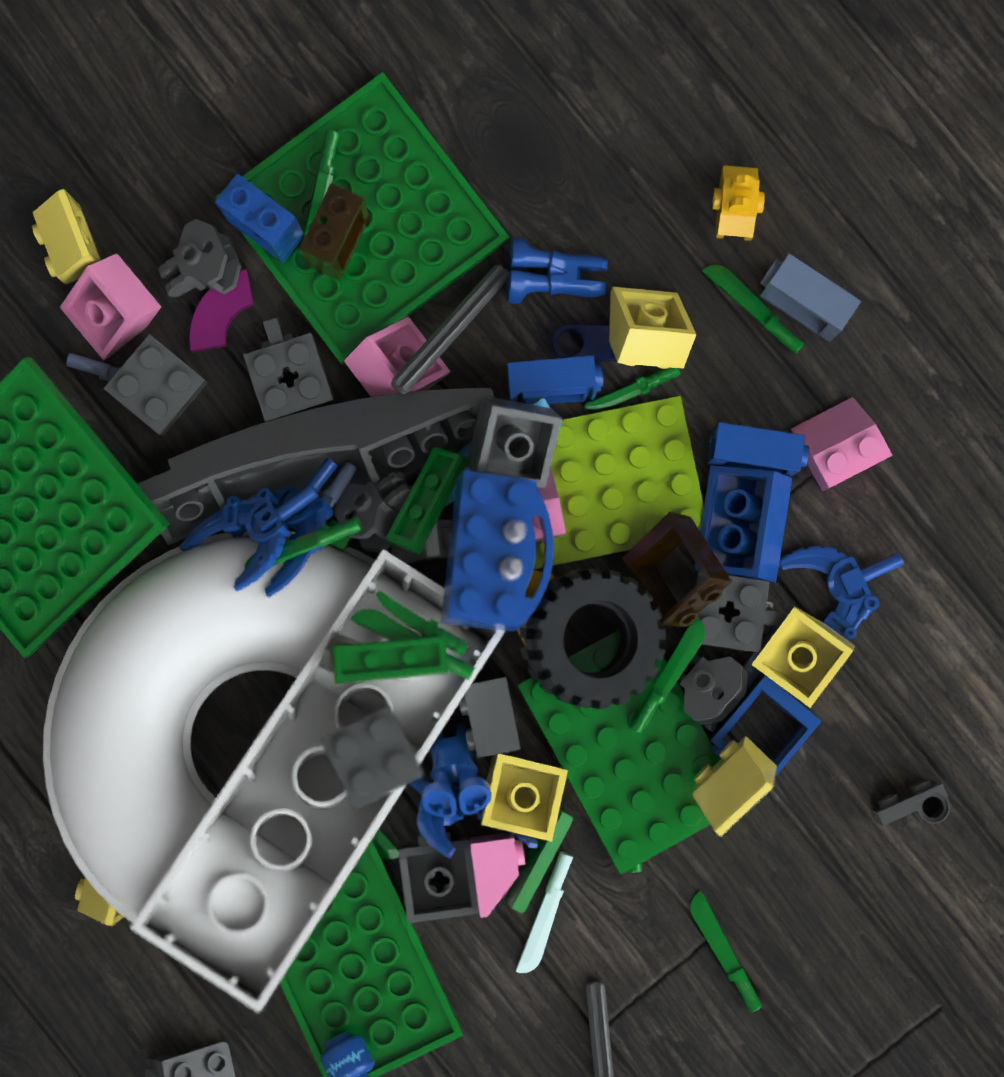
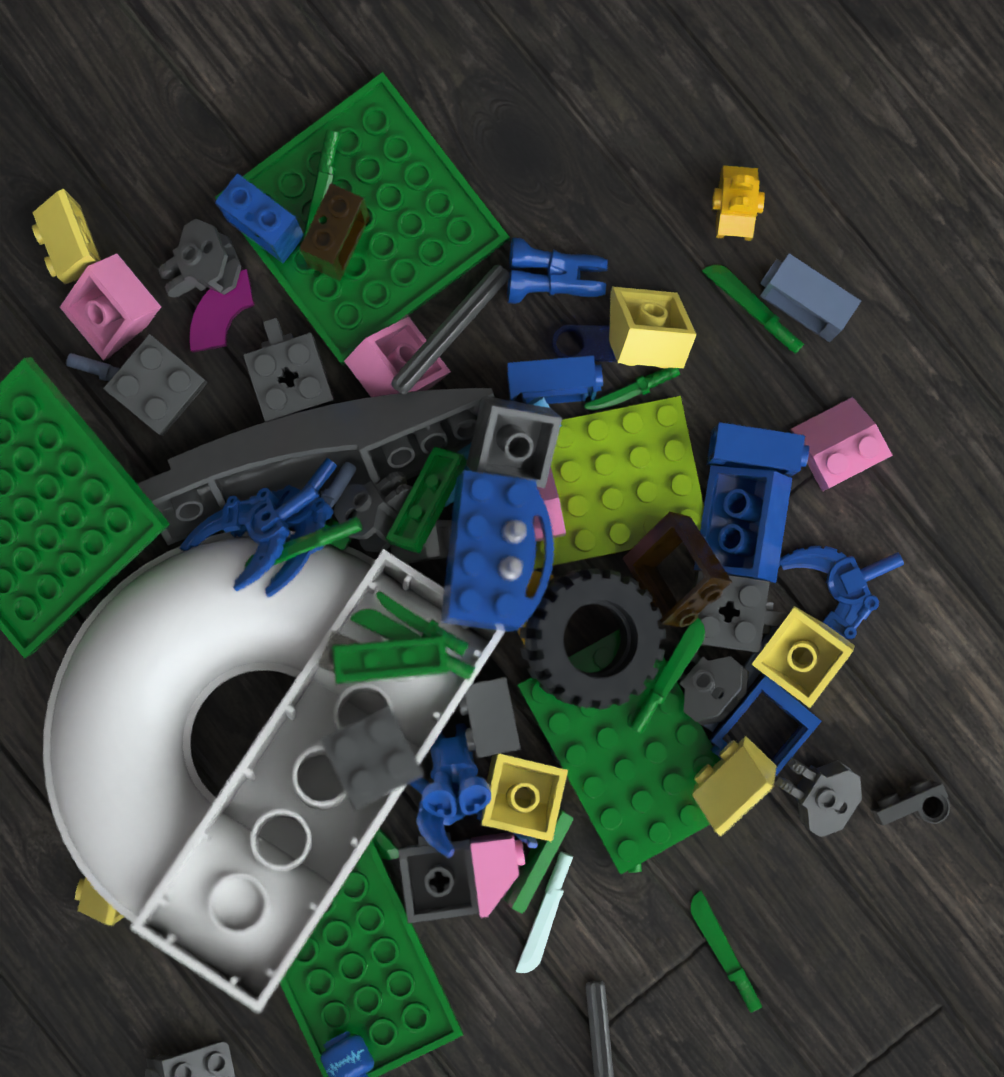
(823, 794): none -> dark grey hinge

